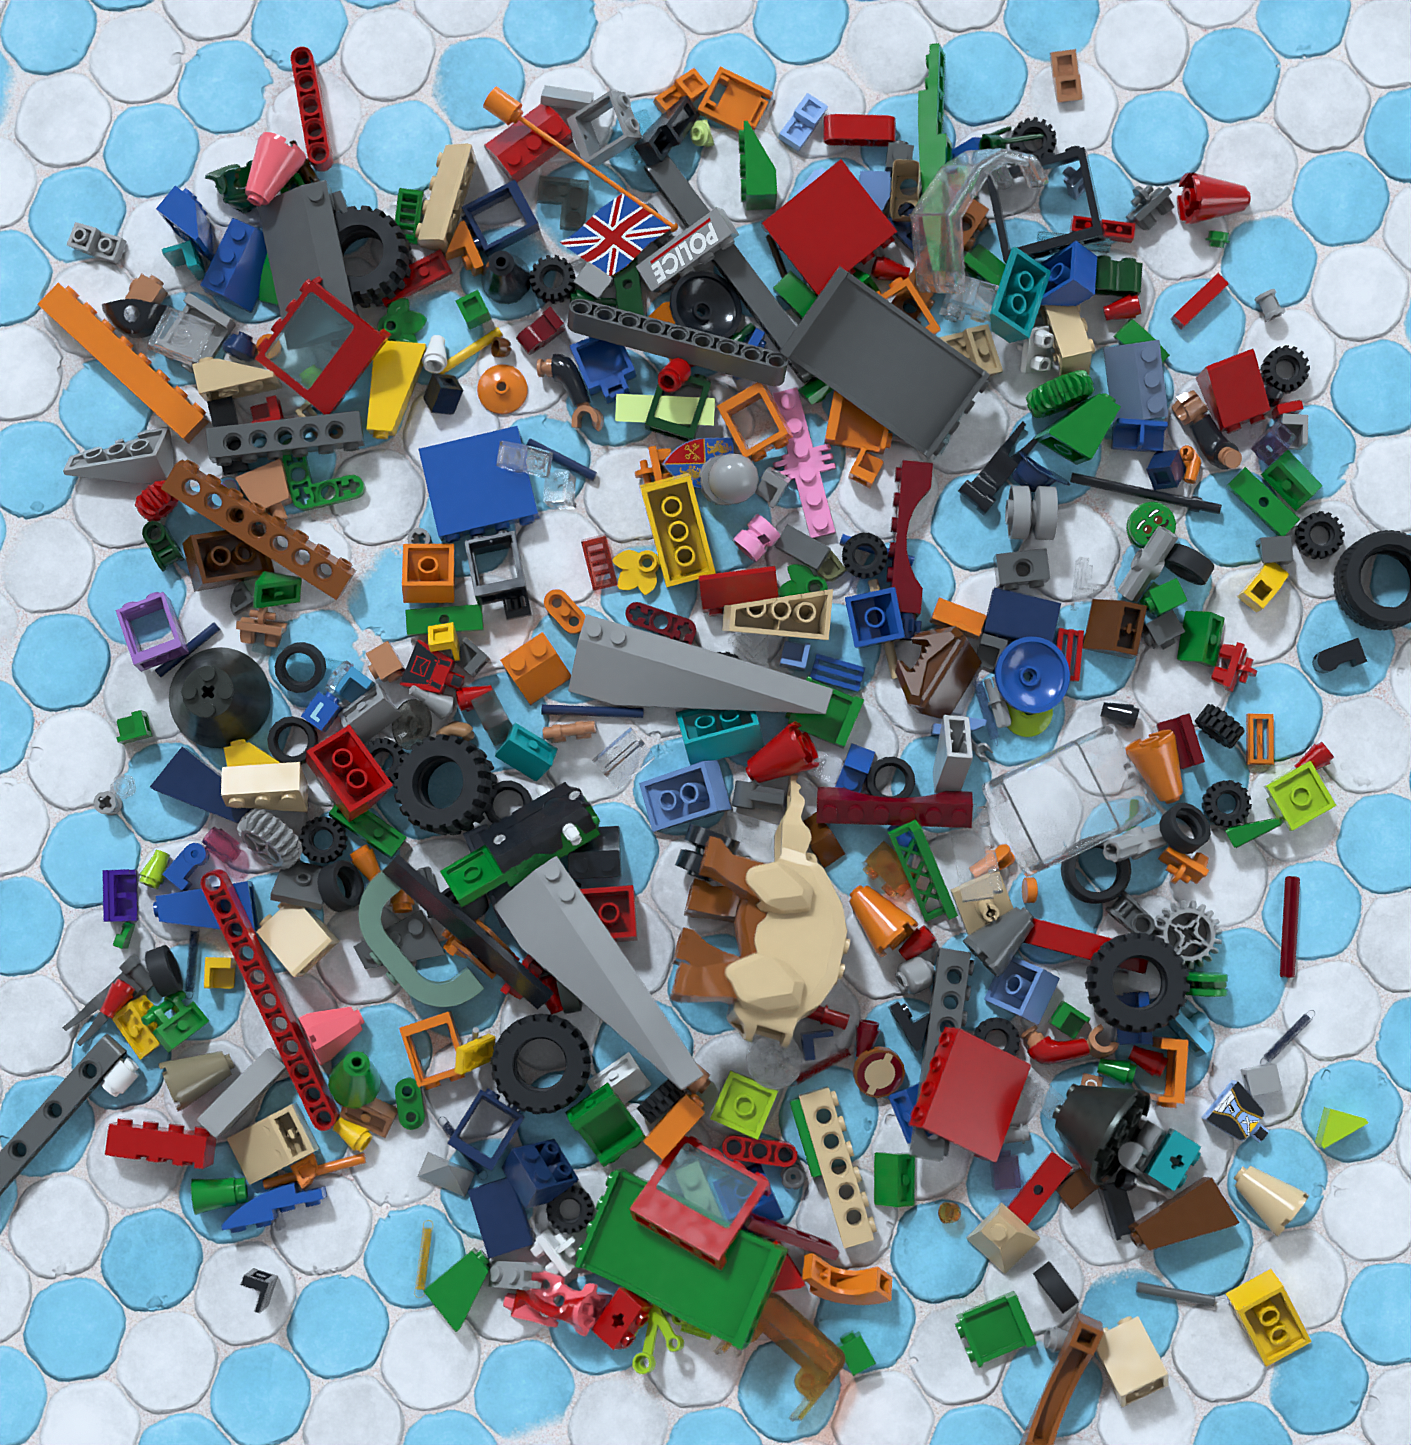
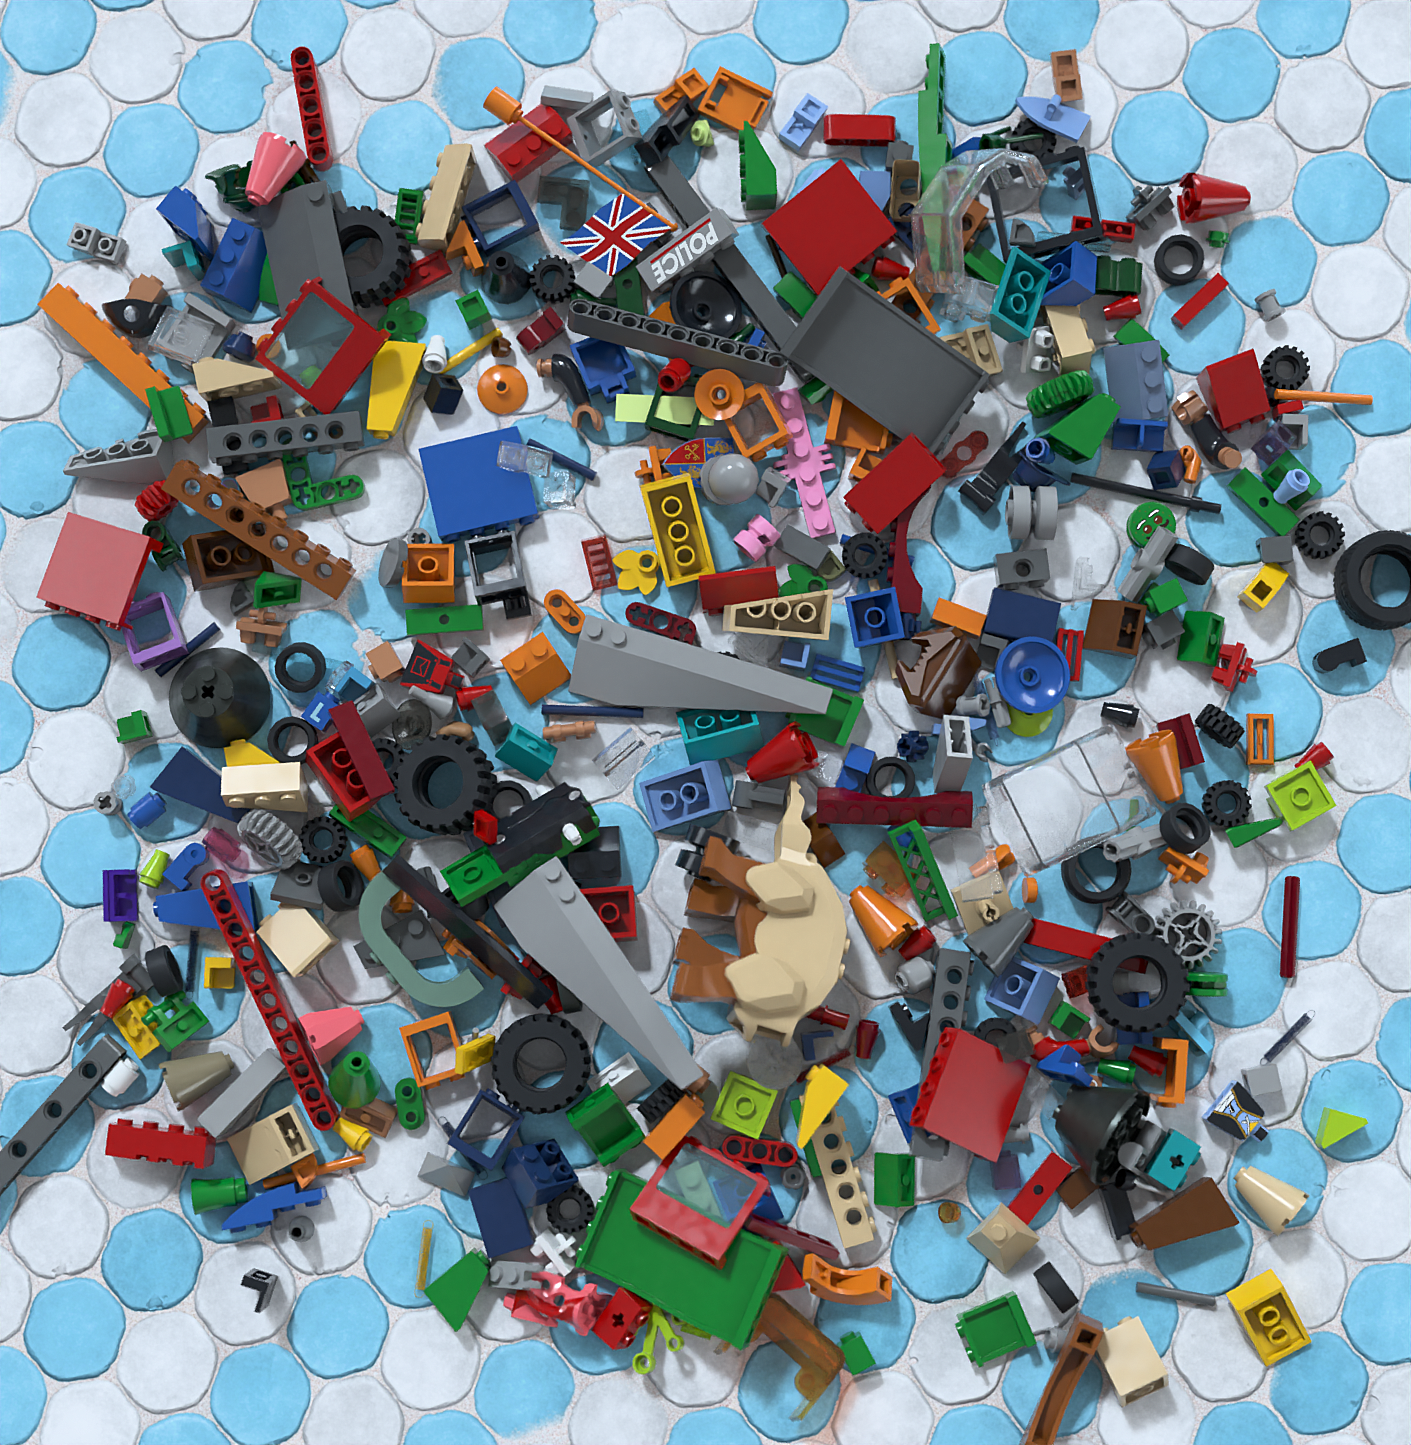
(95, 570): none -> panel
(147, 810): none -> blue brick
(169, 413): none -> green panel
(306, 1226): none -> dark grey cone
(361, 751): none -> dark red tile
(390, 565): none -> dark grey tile
(444, 637): yellow panel -> none
(485, 826): none -> red tile
(707, 398): none -> orange dish
(819, 1097): none -> yellow slope
(878, 1072): tile -> none
(894, 483): none -> red panel
(912, 746): none -> dark blue gear
(973, 705): none -> light grey bush
(975, 442): none -> clear red piece
(1015, 1045): none -> clear smoke panel
(1021, 234): none -> dark grey tile
(1039, 451): none -> blue cone
(1054, 116): none -> medium blue shield
(1065, 1067): none -> blue slope
(1075, 981): none -> clear red tile
(1183, 241): none -> black tyre
(1291, 486): none -> light blue cone
(1323, 397): none -> orange bar

